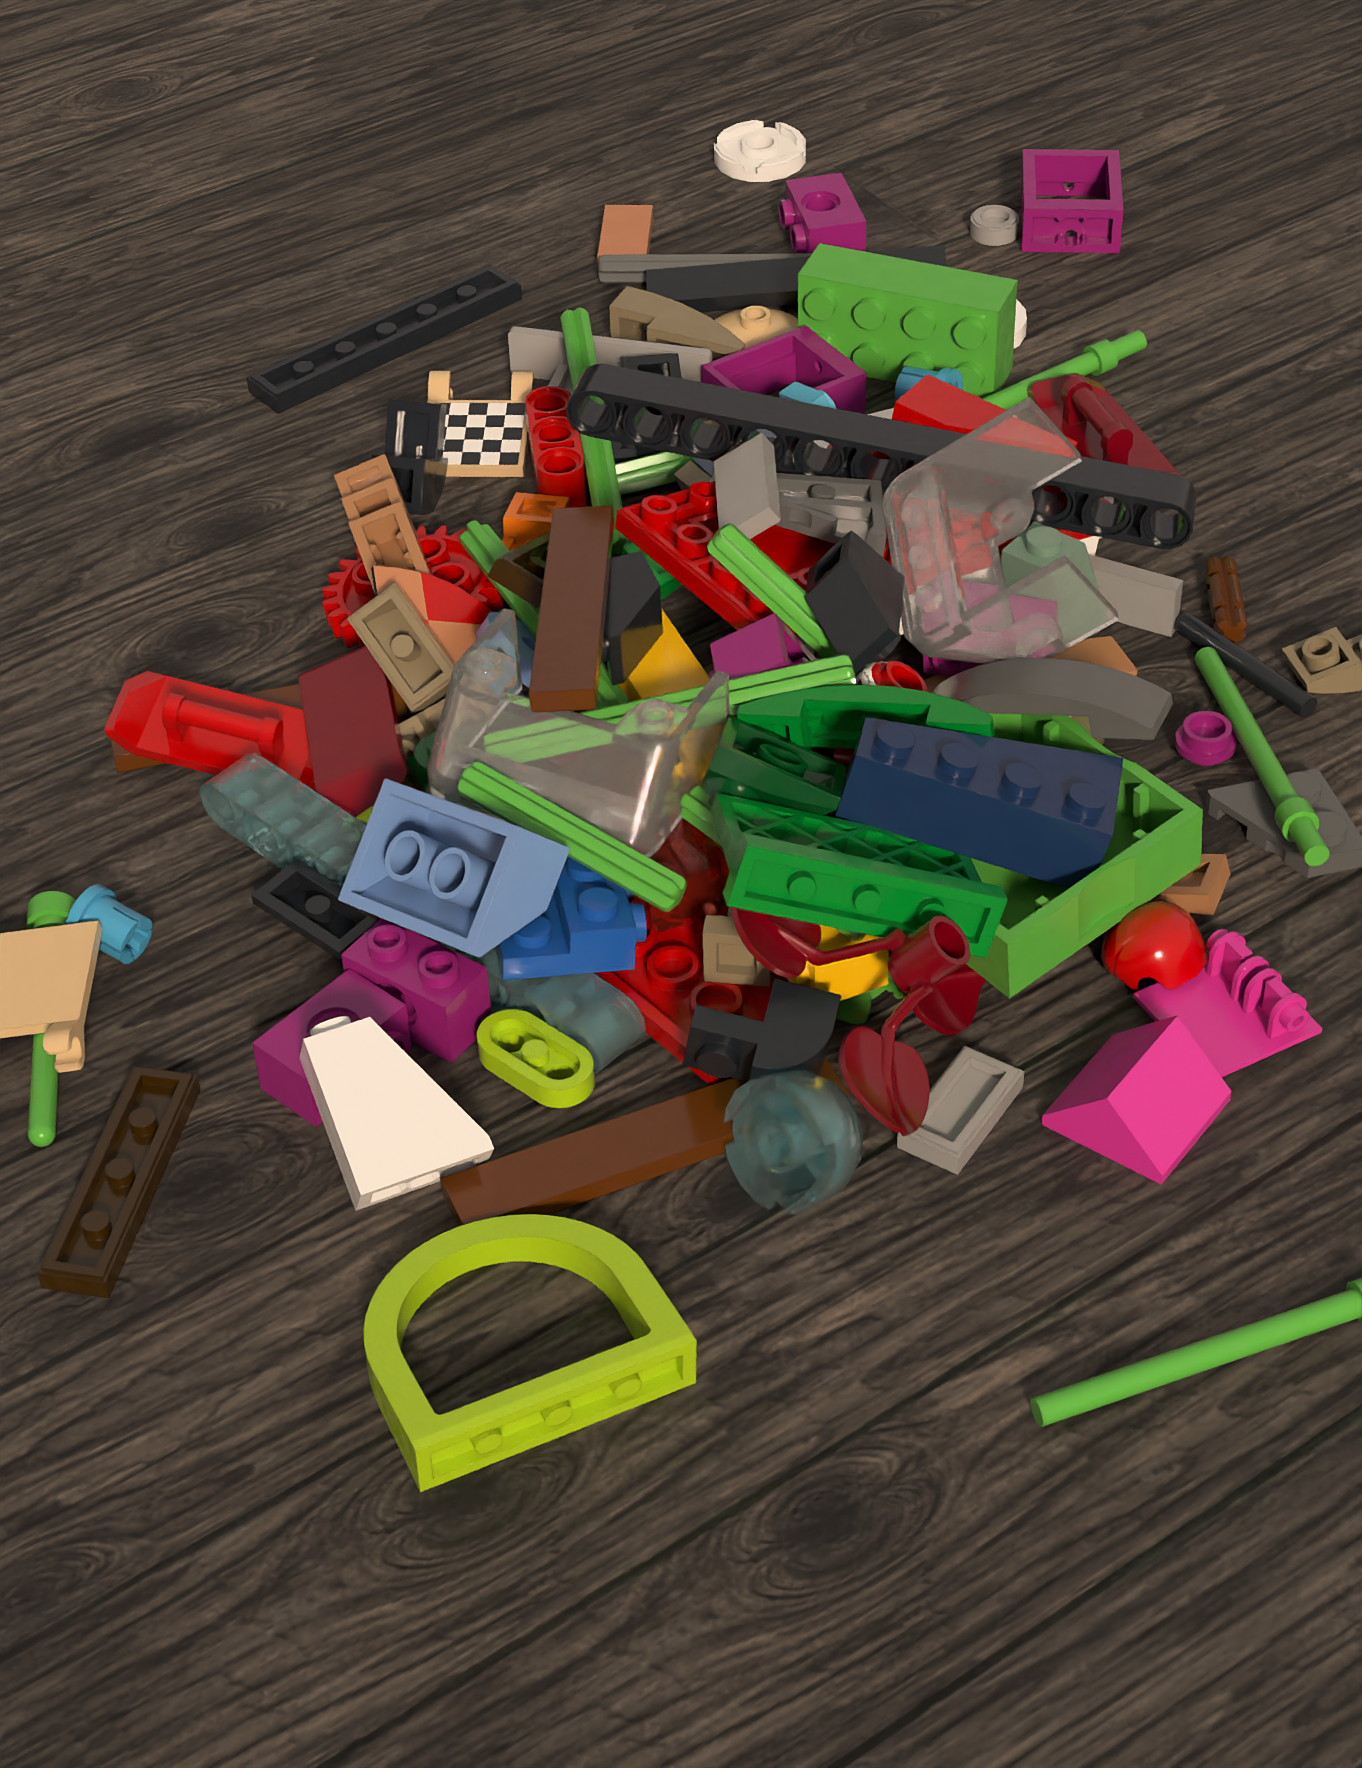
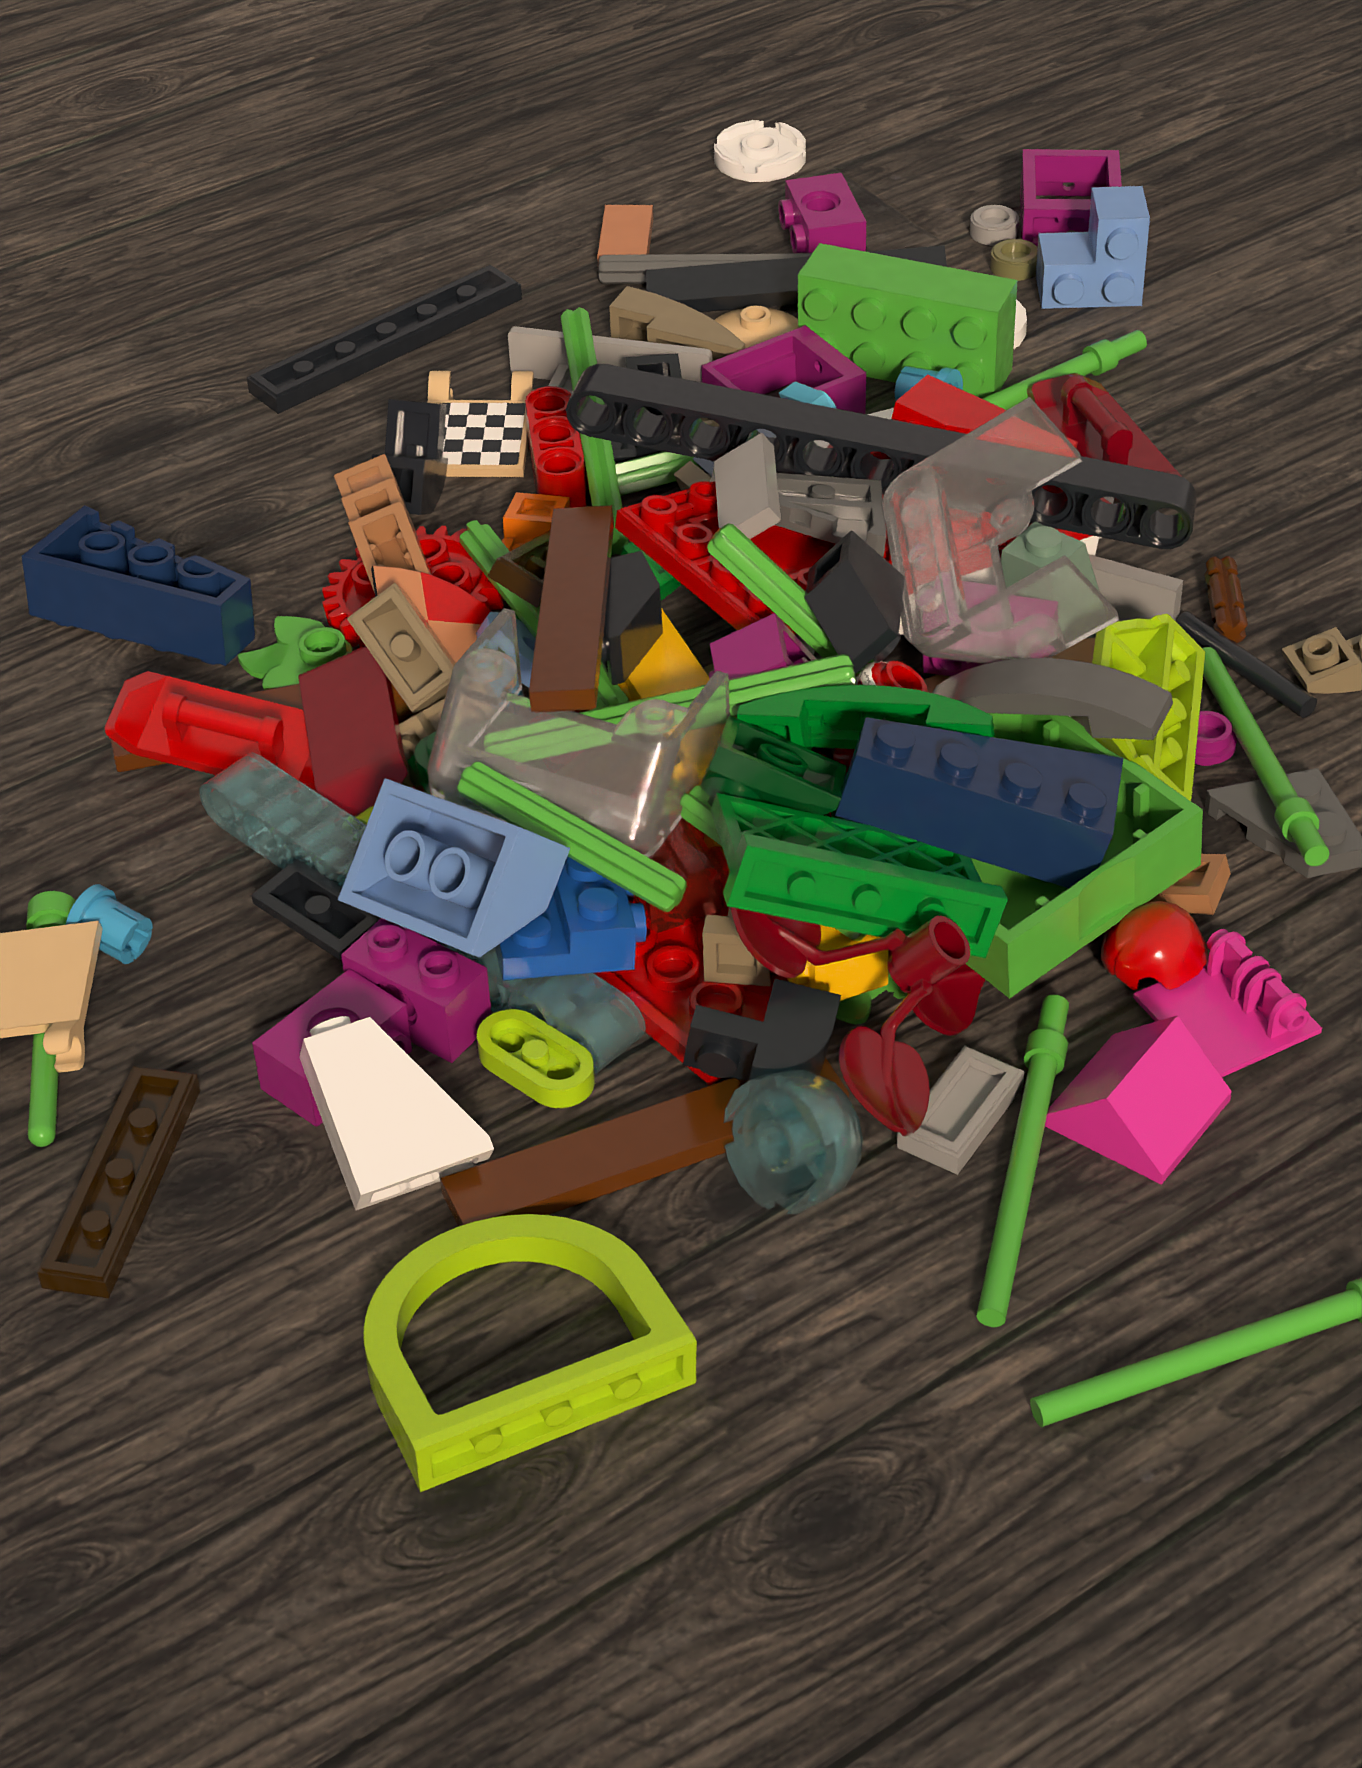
(138, 590): none -> dark blue wedge
(299, 648): none -> bright green plate
(1014, 259): none -> olive tile
(1044, 1059): none -> bright green bar
(1101, 264): none -> medium blue brick
(1172, 660): none -> lime wedge

